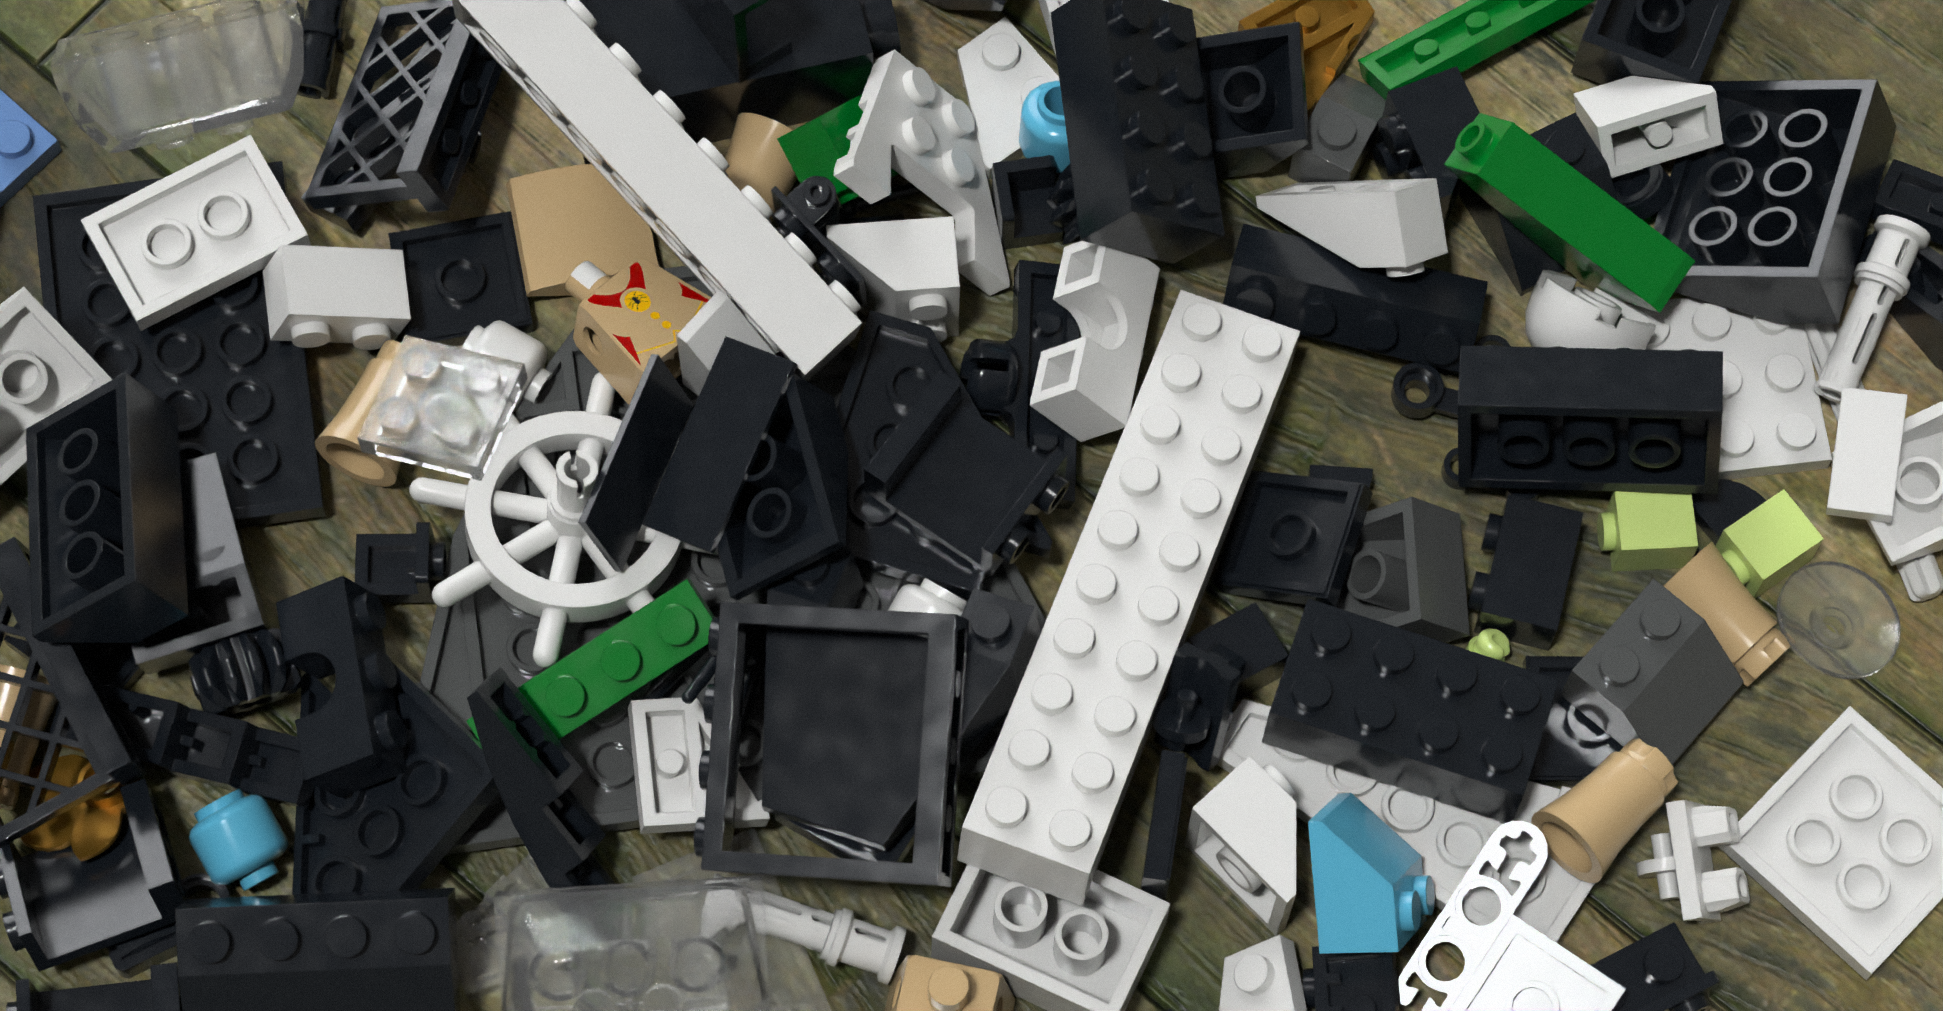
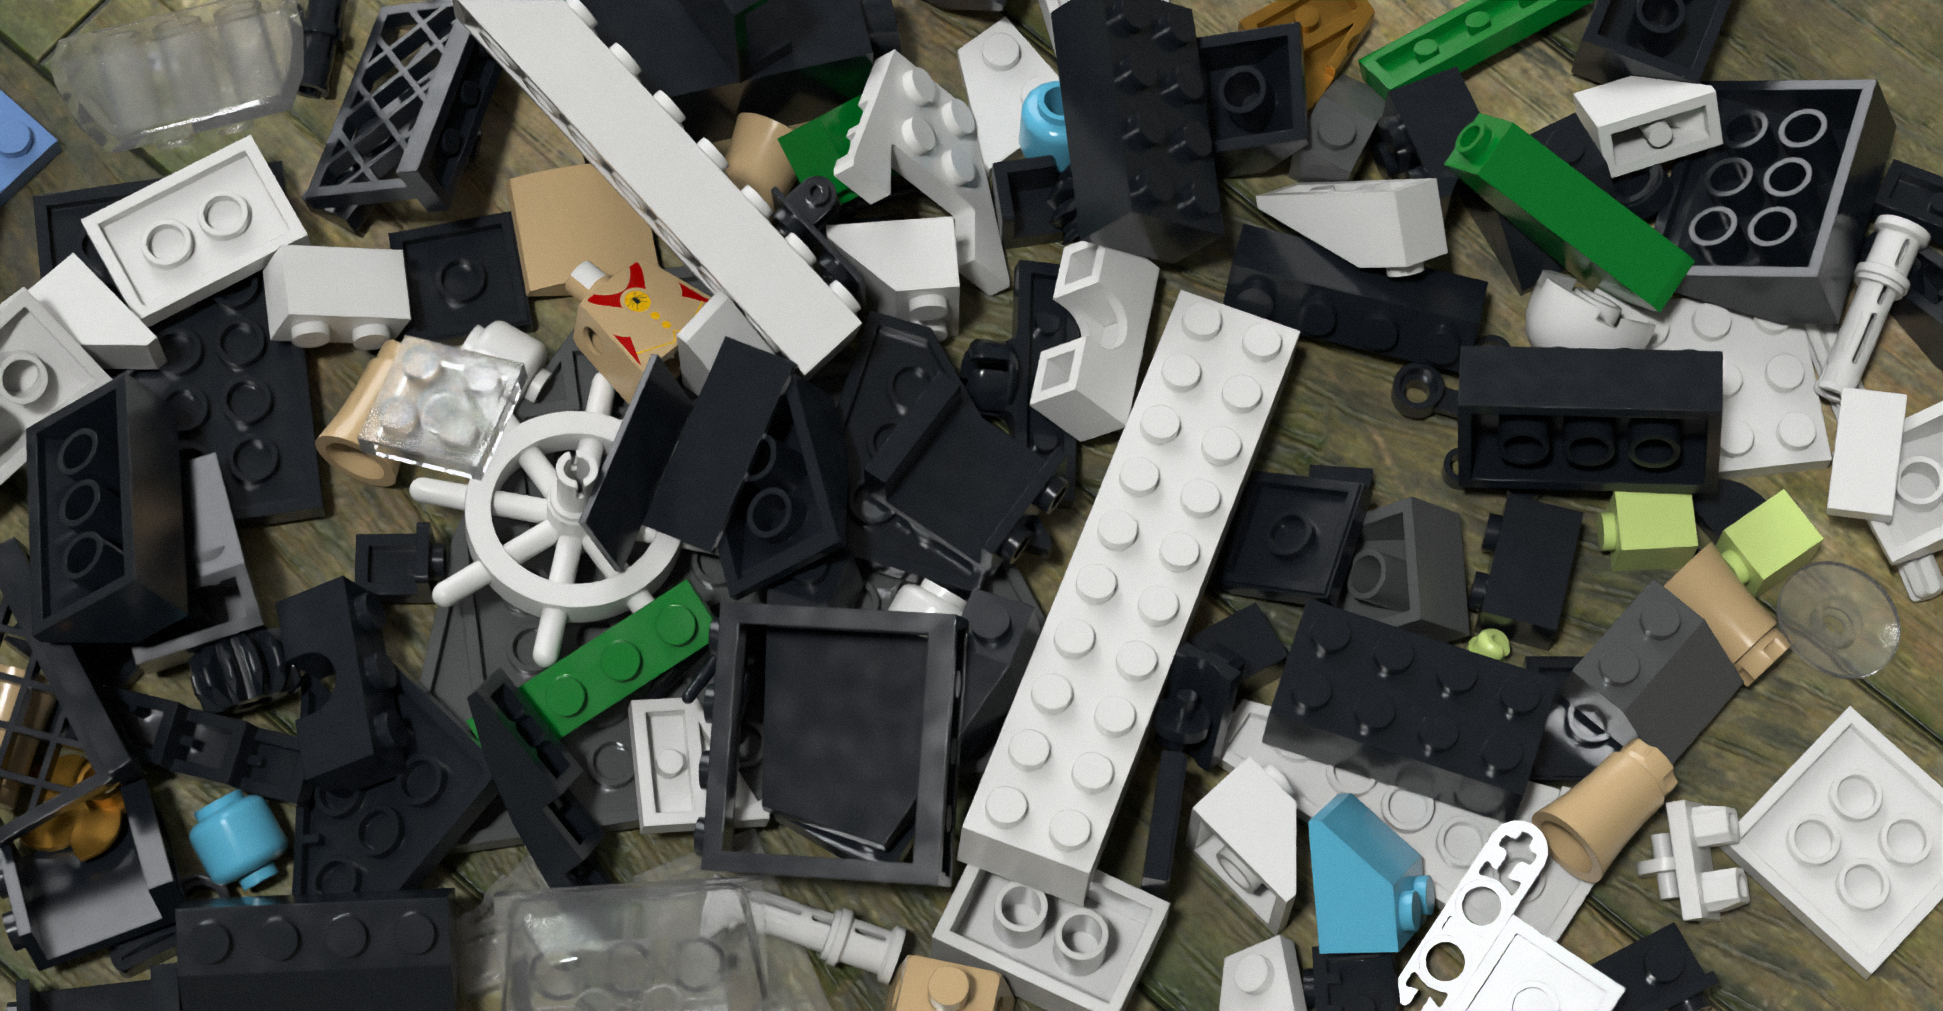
(97, 318): none -> white slope

